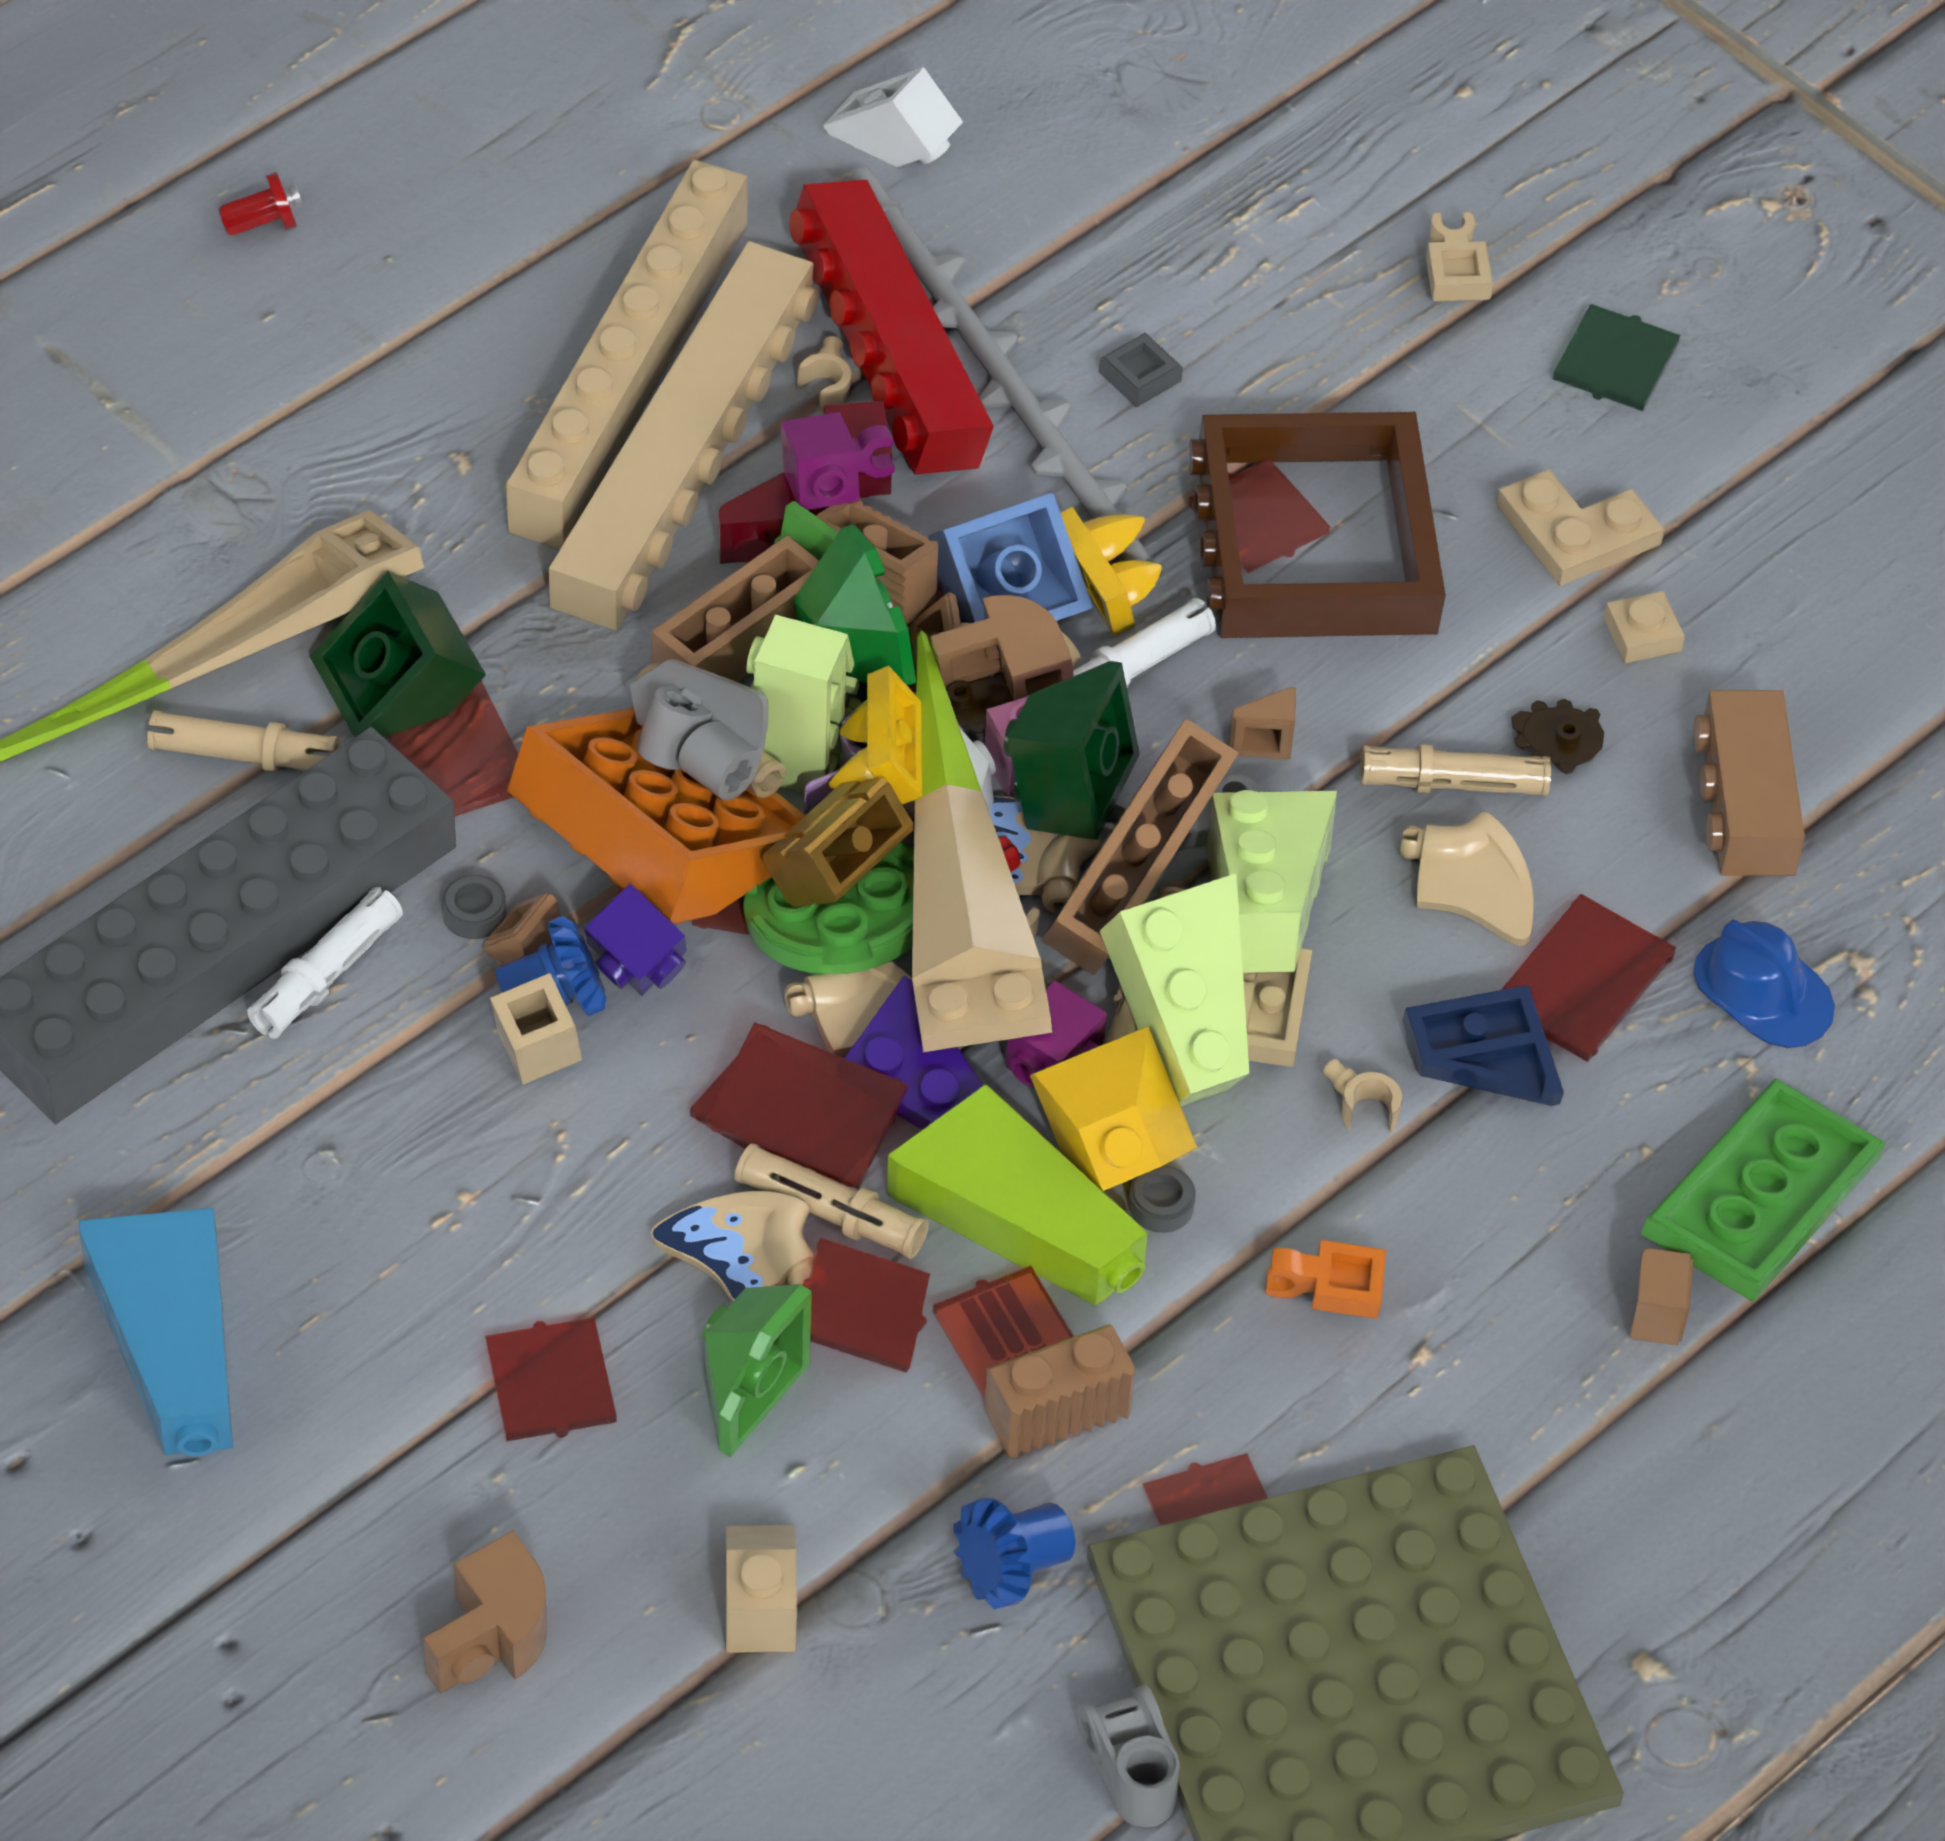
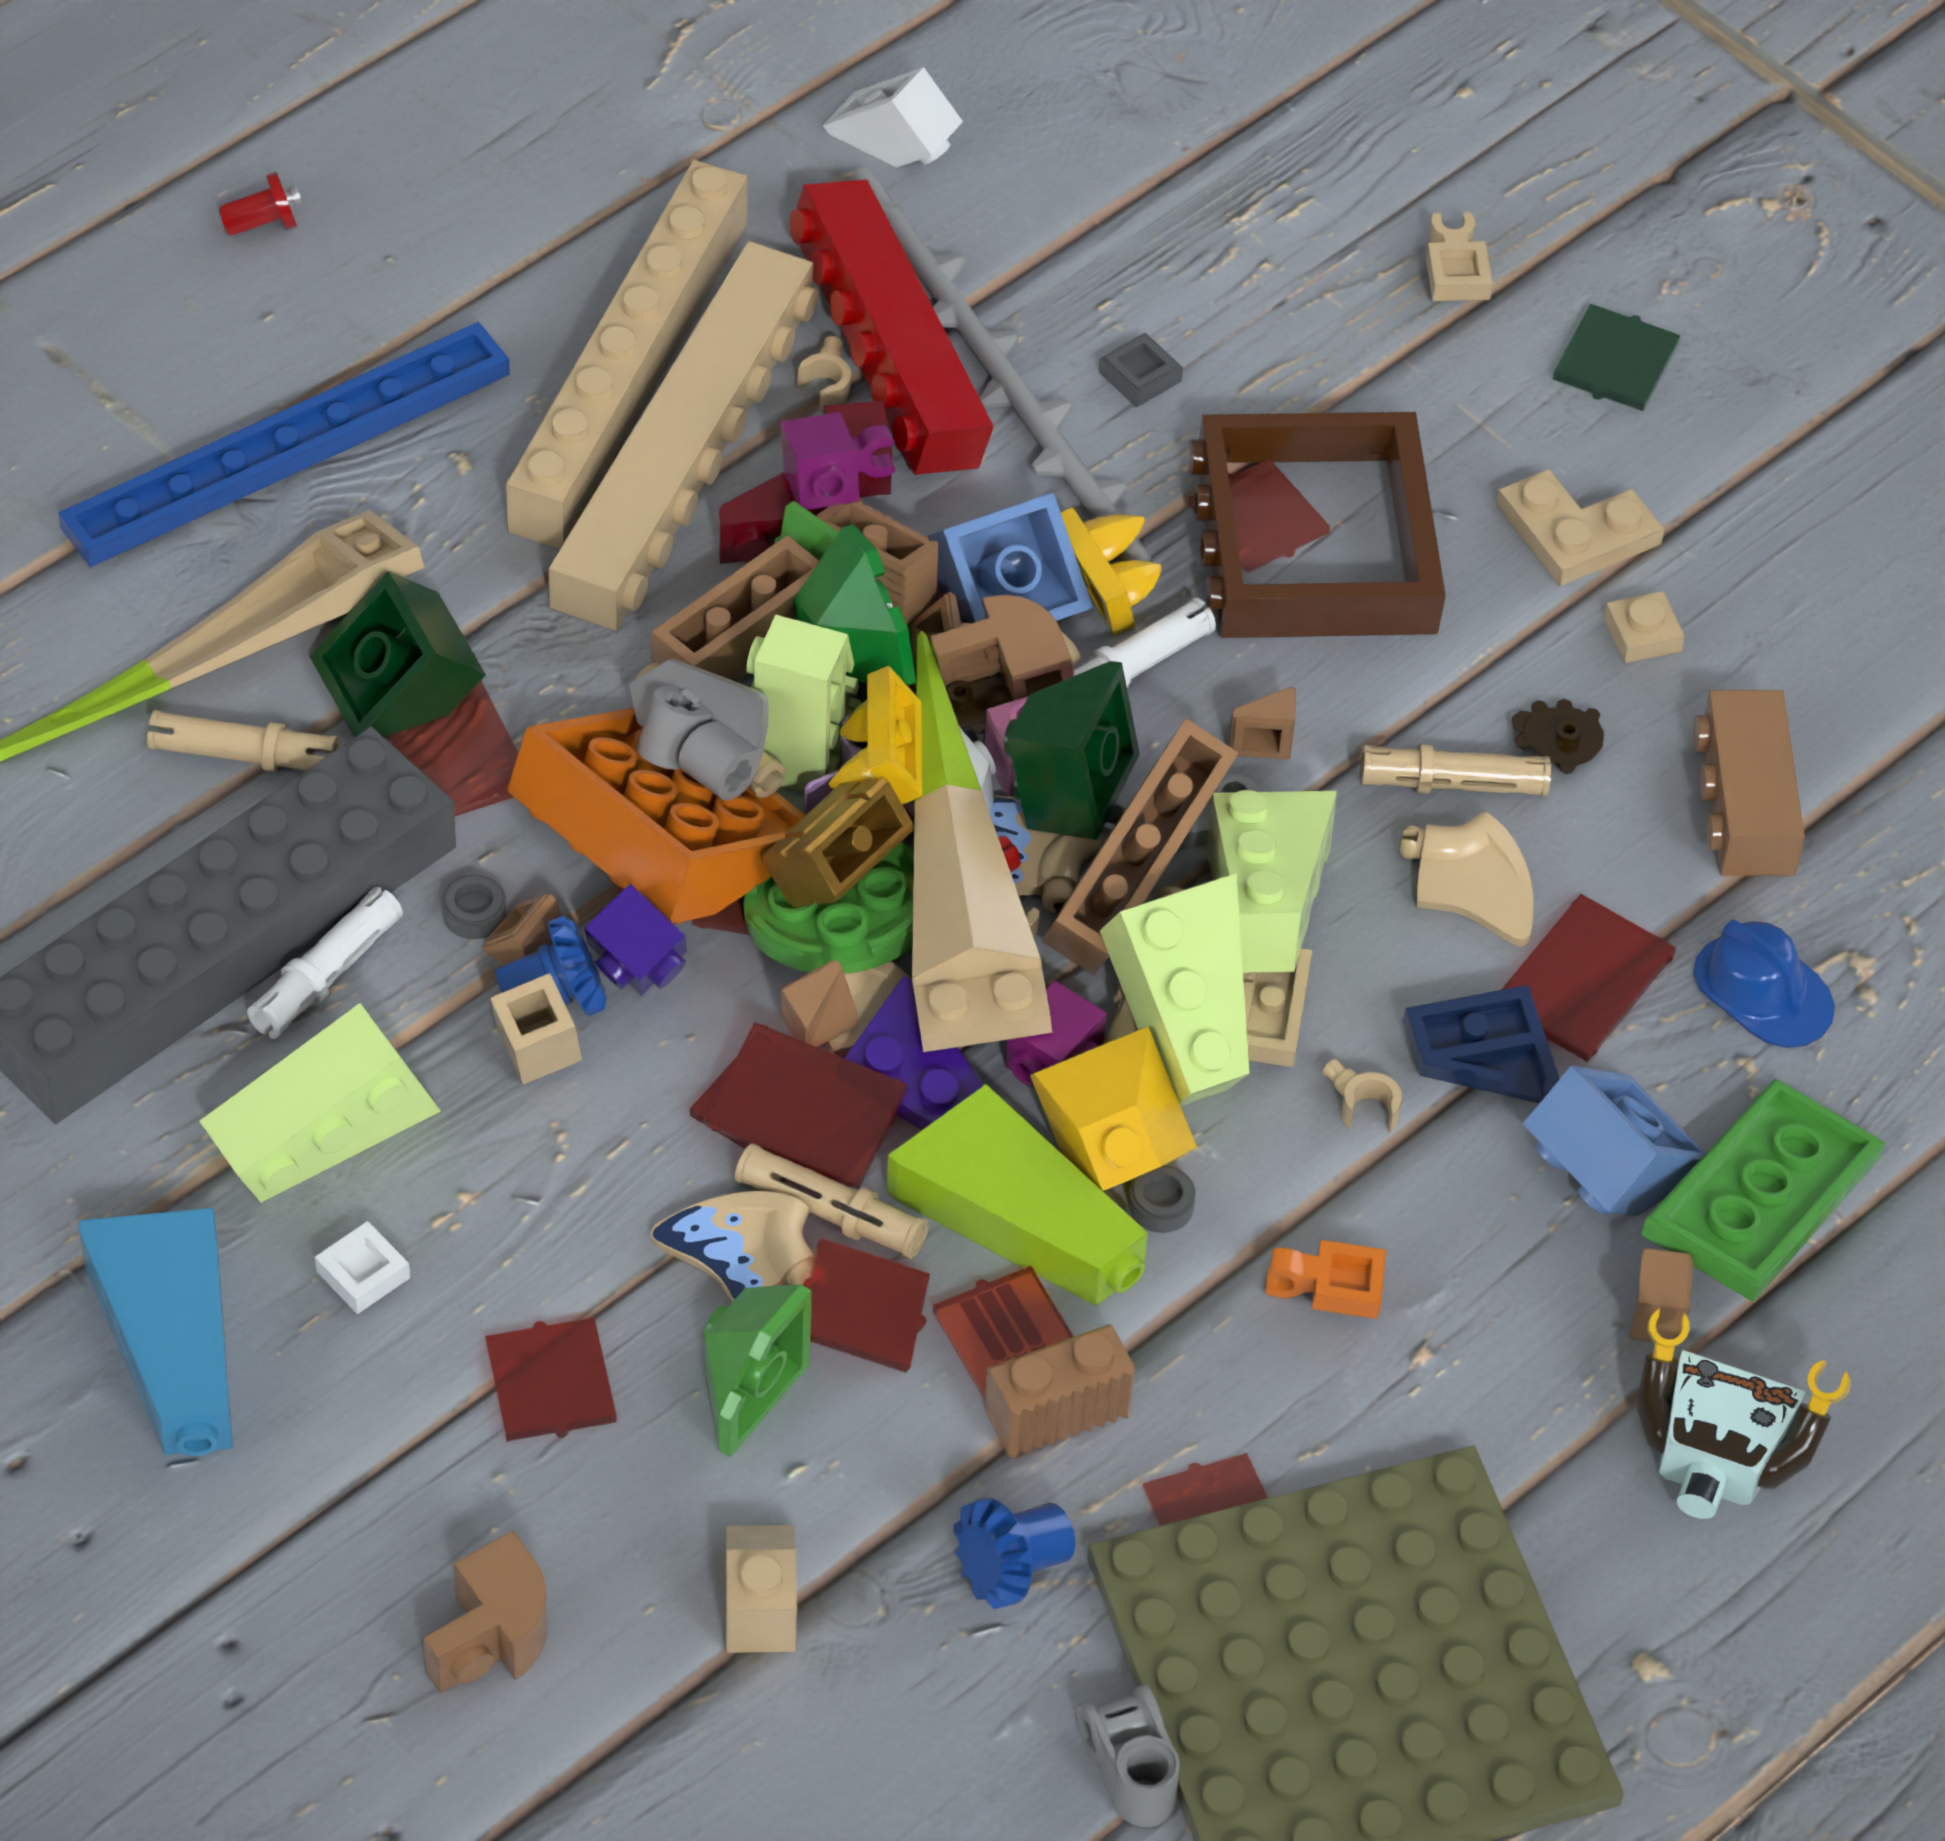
(283, 444): none -> blue plate
(319, 1107): none -> yellowish green wedge
(362, 1267): none -> white plate
(819, 1005): none -> medium nougat slope
(1612, 1140): none -> medium blue slope
(1725, 1426): none -> torso

